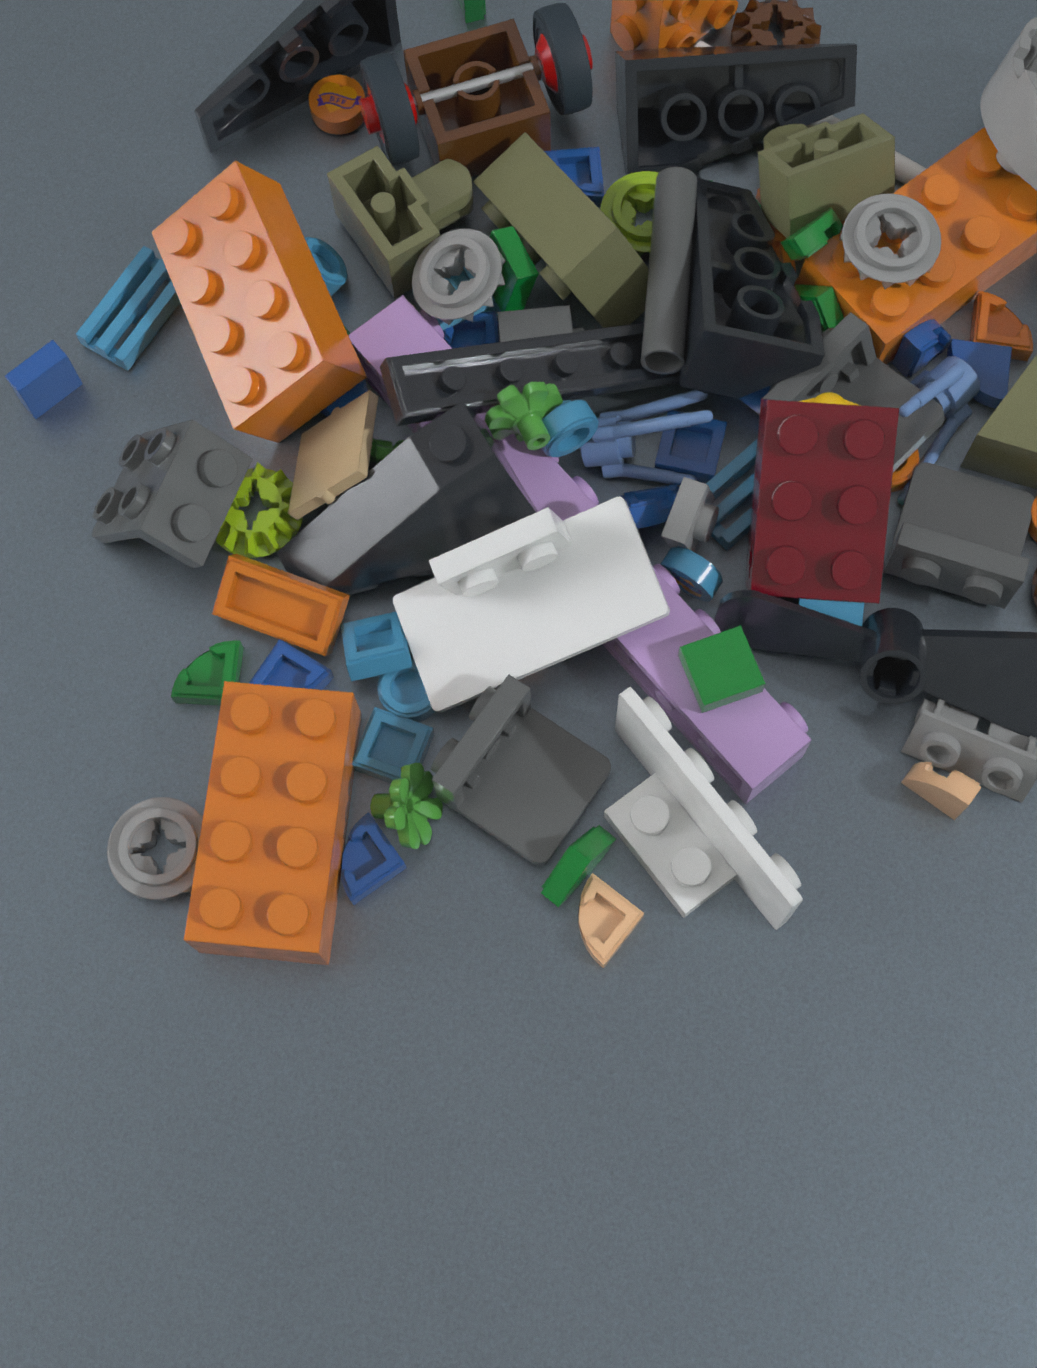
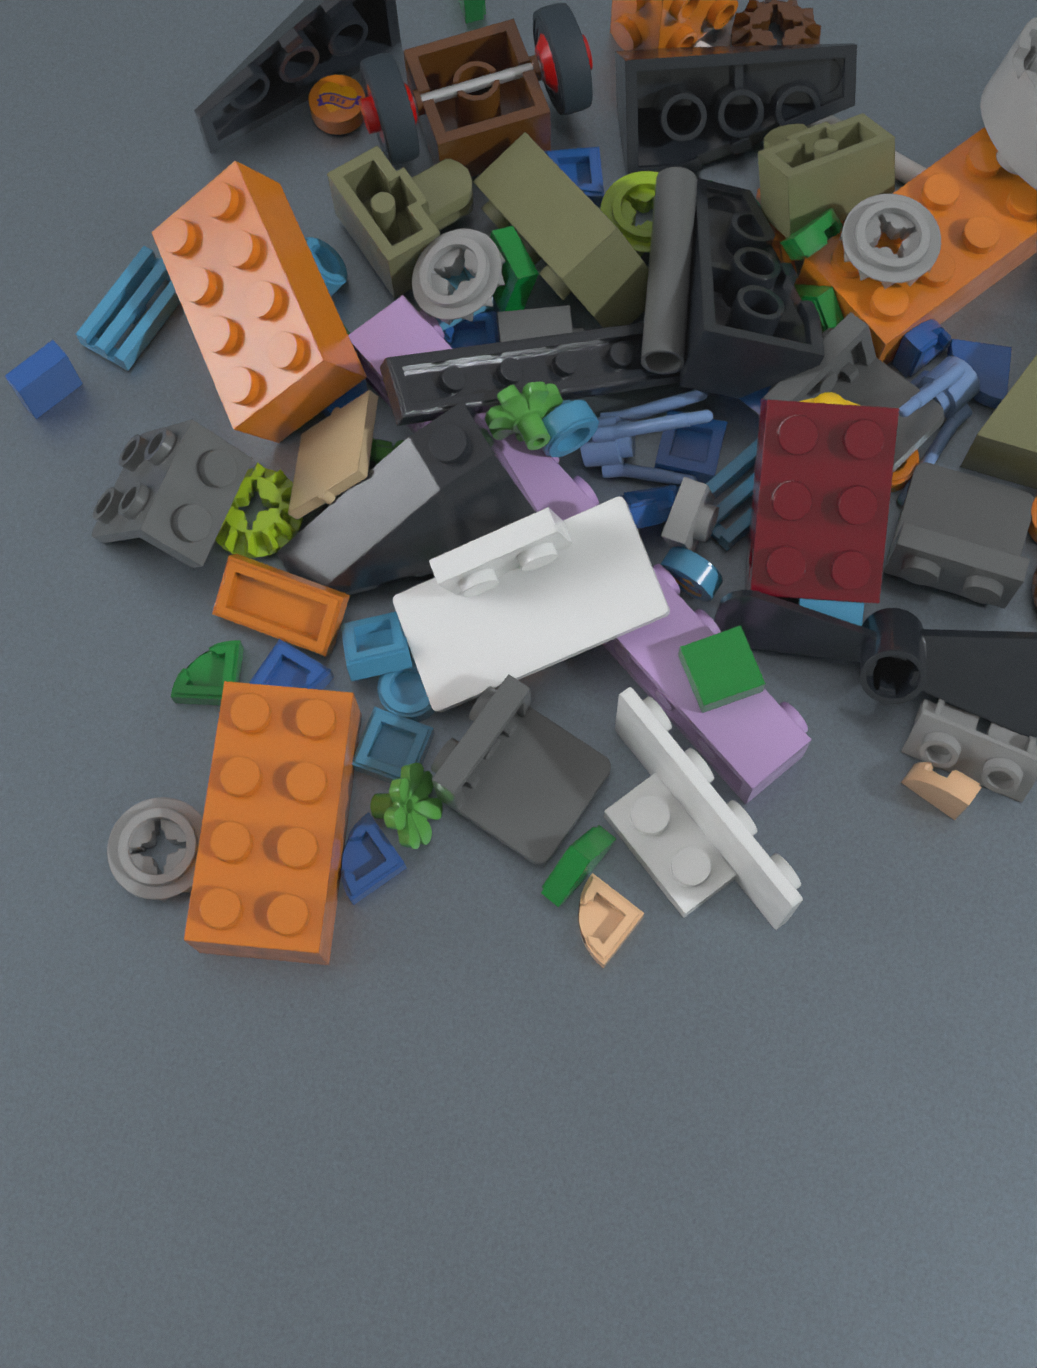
(1000, 326): orange tile -> none

